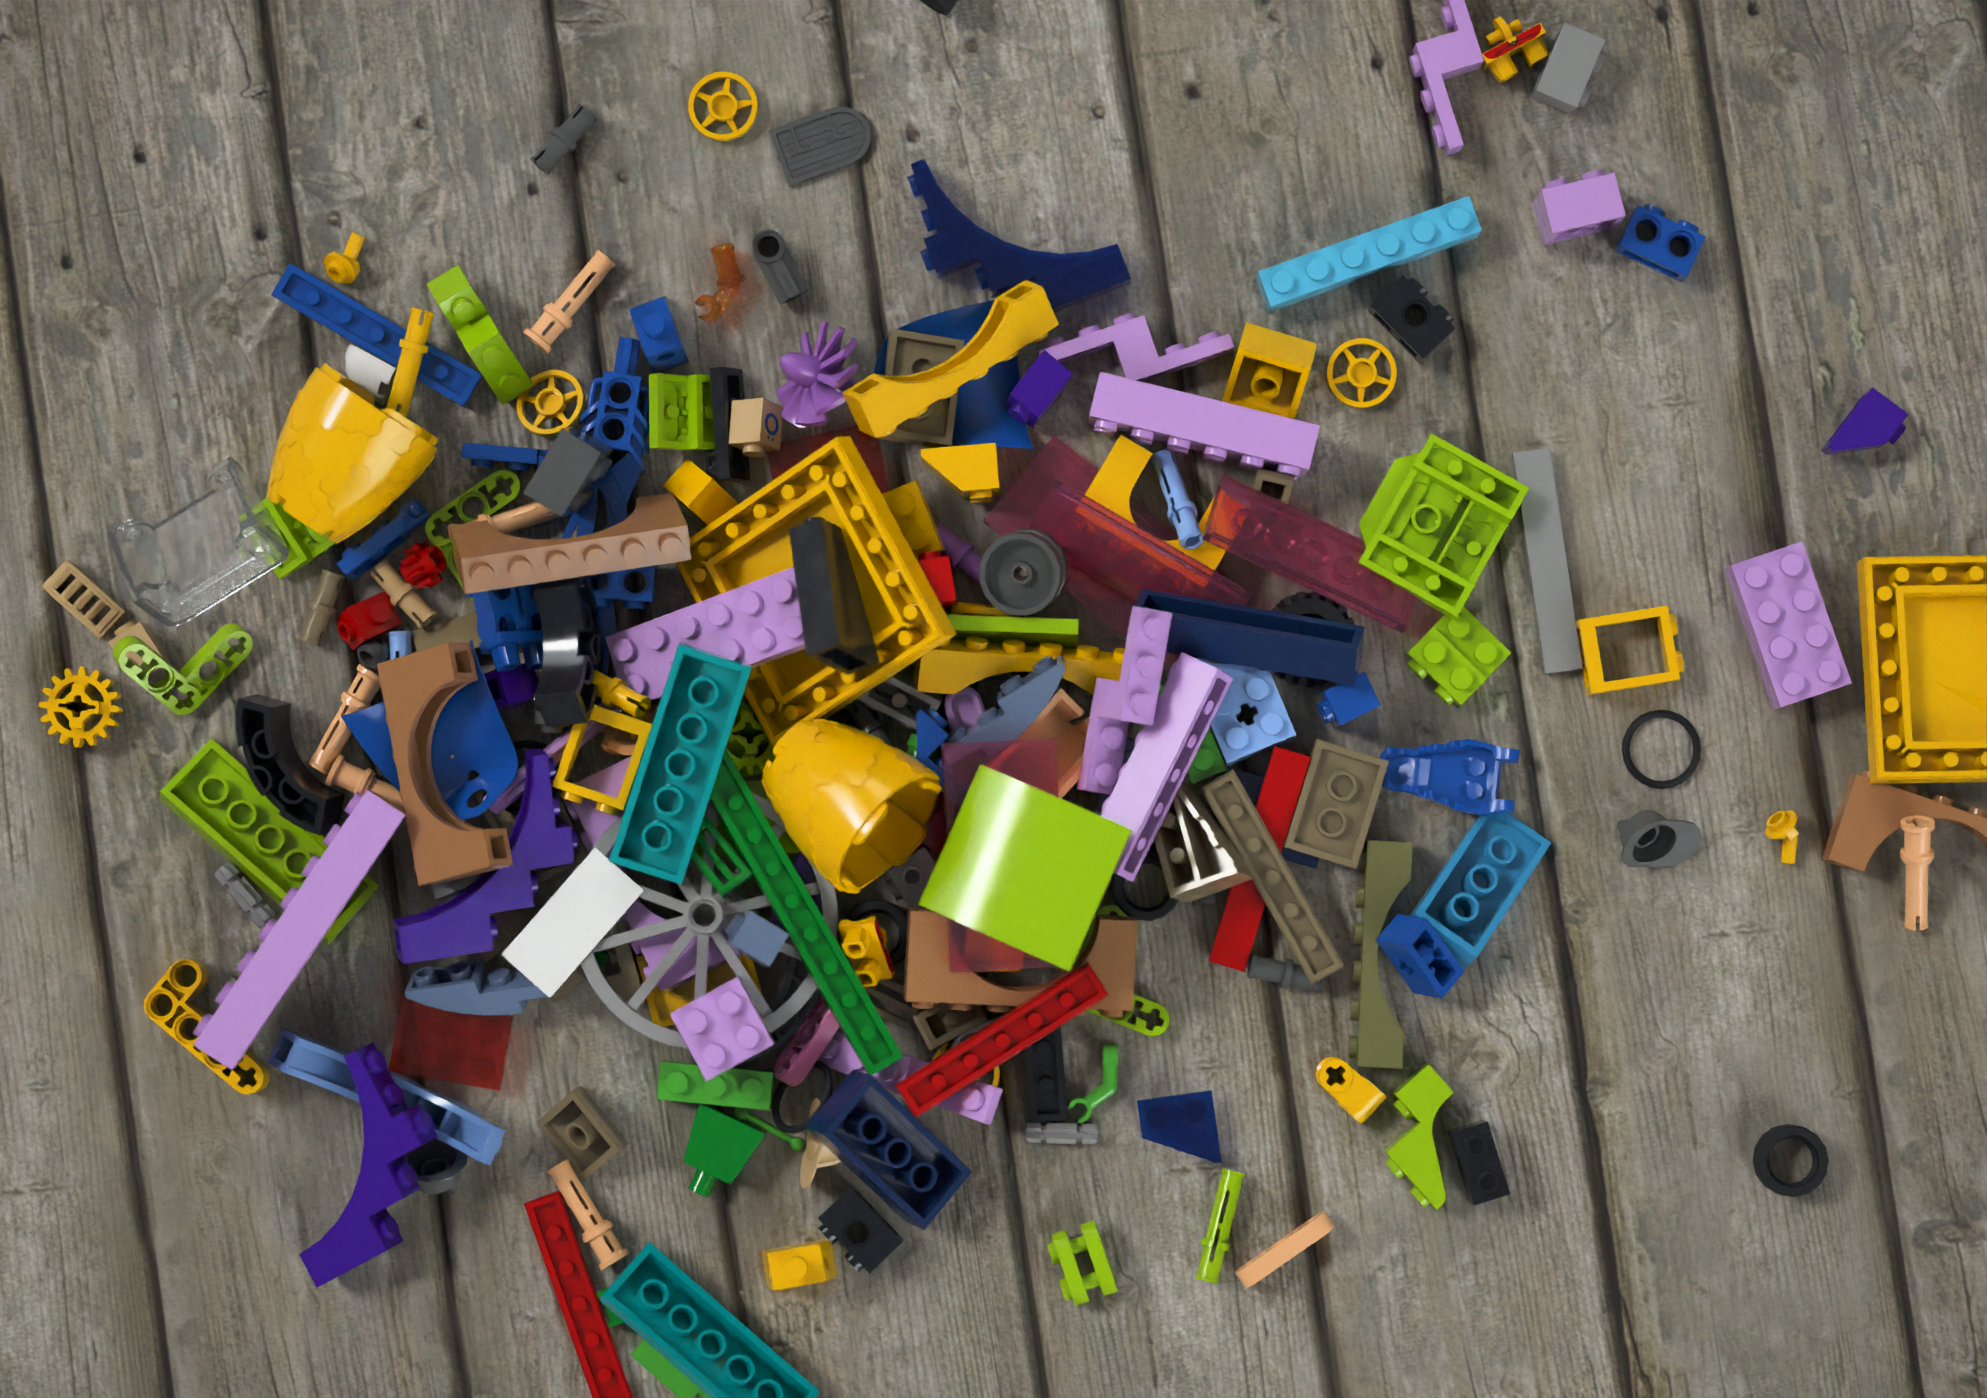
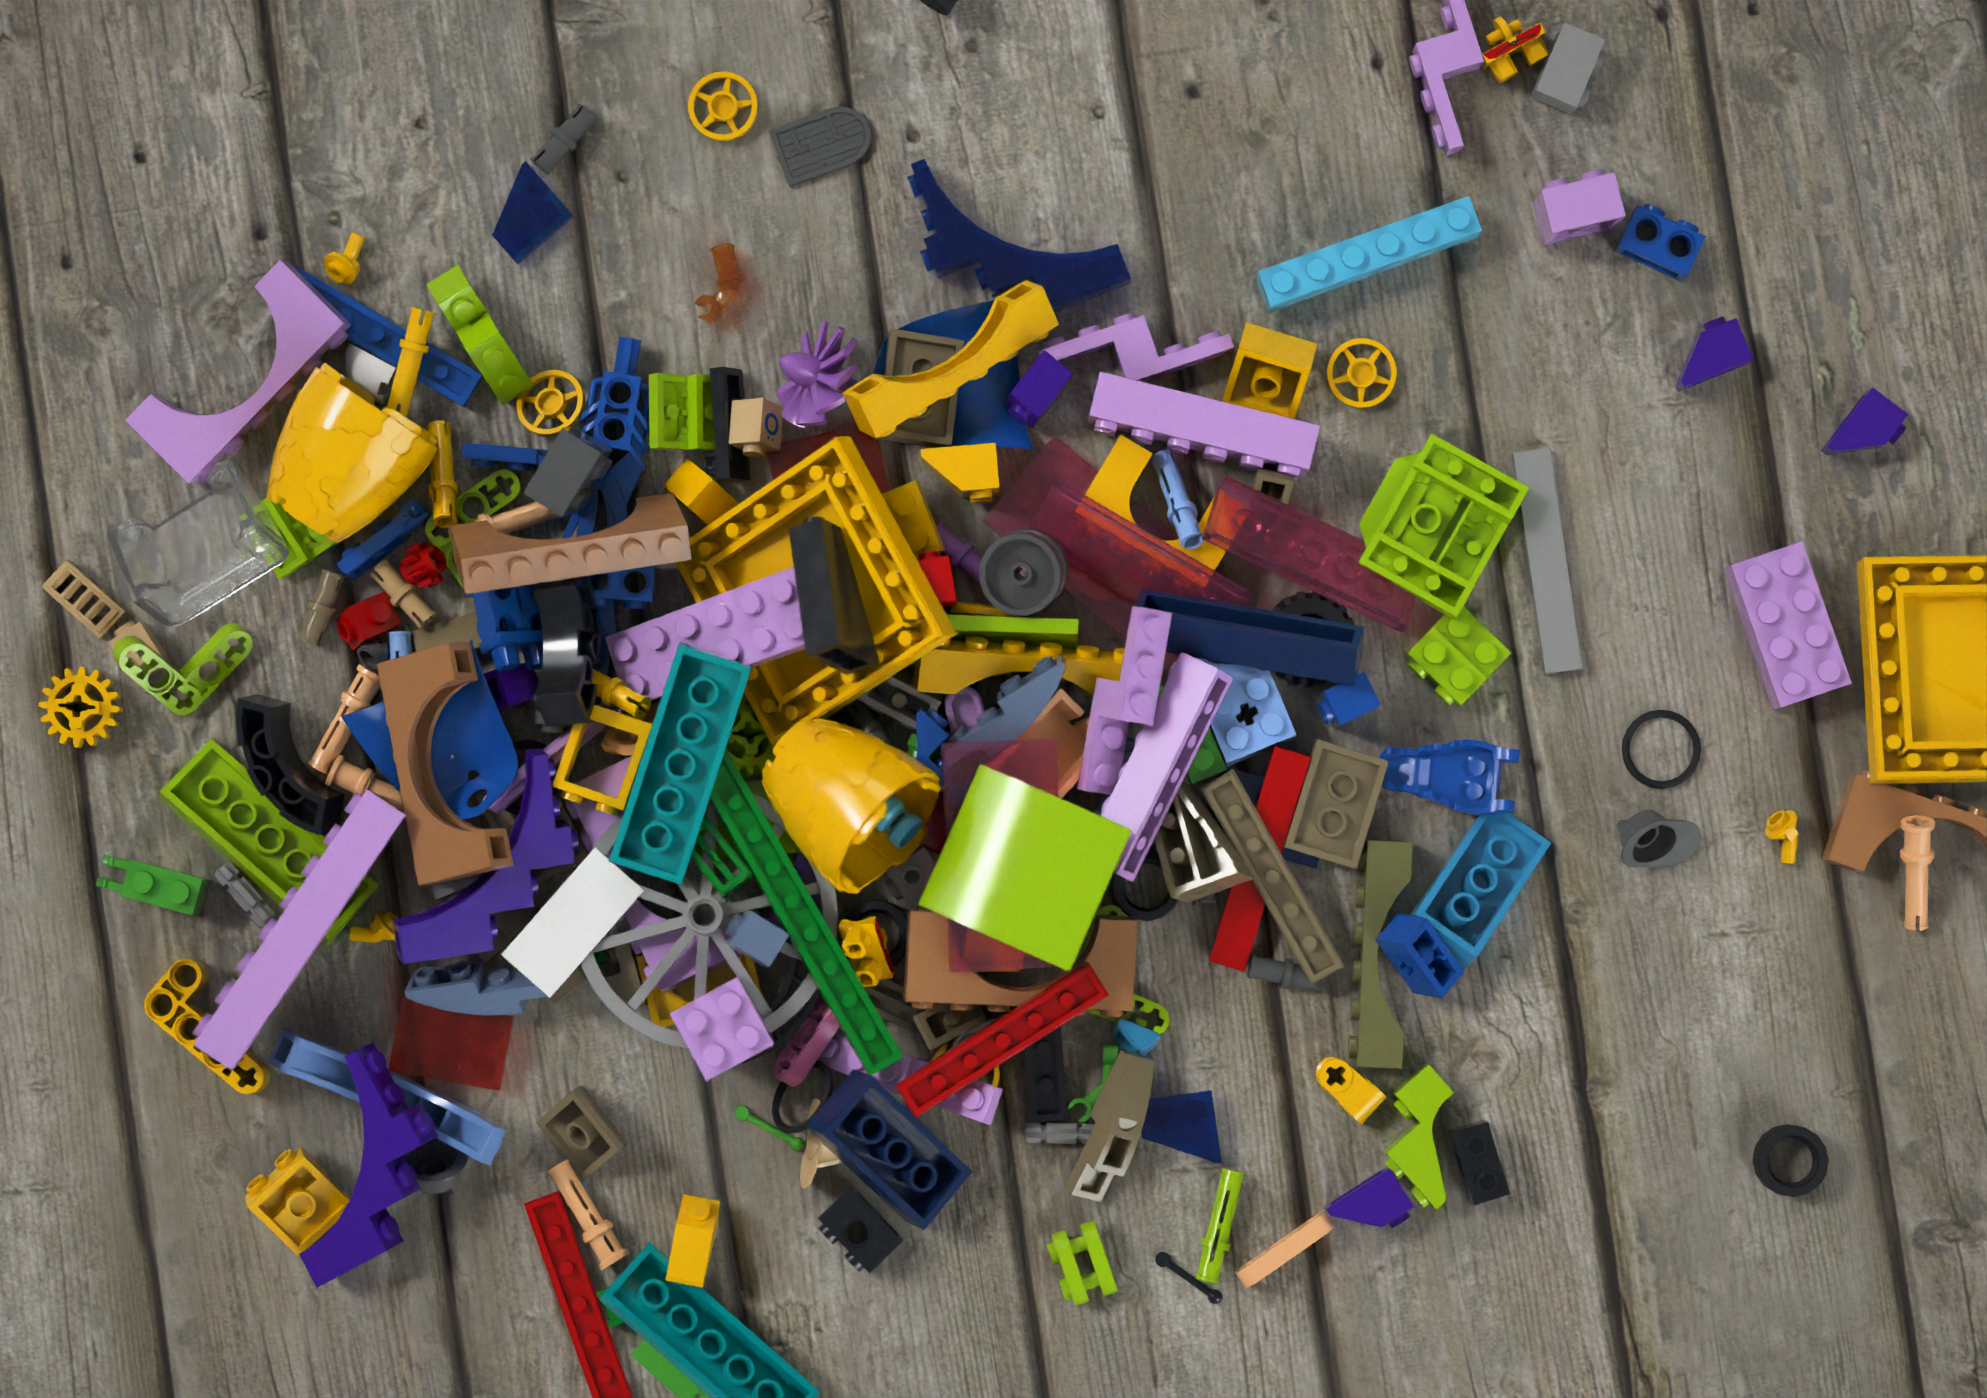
(158, 885): none -> bright green hinge
(296, 1200): none -> yellow plate
(304, 332): none -> lavender arch
(379, 930): none -> yellow plate
(442, 485): none -> yellow pin
(529, 215): none -> clear blue wing
(599, 266): light nougat pin -> none
(659, 335): blue torso -> none
(693, 1240): none -> yellow slope
(719, 1147): green torso -> none
(731, 1088): bright green arch -> none
(780, 269): dark grey piece -> none
(799, 1264): yellow torso -> none
(899, 823): none -> medium azure wheel
(1118, 1125): none -> dark tan slope
(1134, 1037): none -> dark azure slope
(1163, 1260): none -> black hinge
(1373, 1201): none -> dark purple slope
(1416, 340): black brick -> none
(1591, 659): yellow window -> none
(1714, 353): none -> dark purple slope

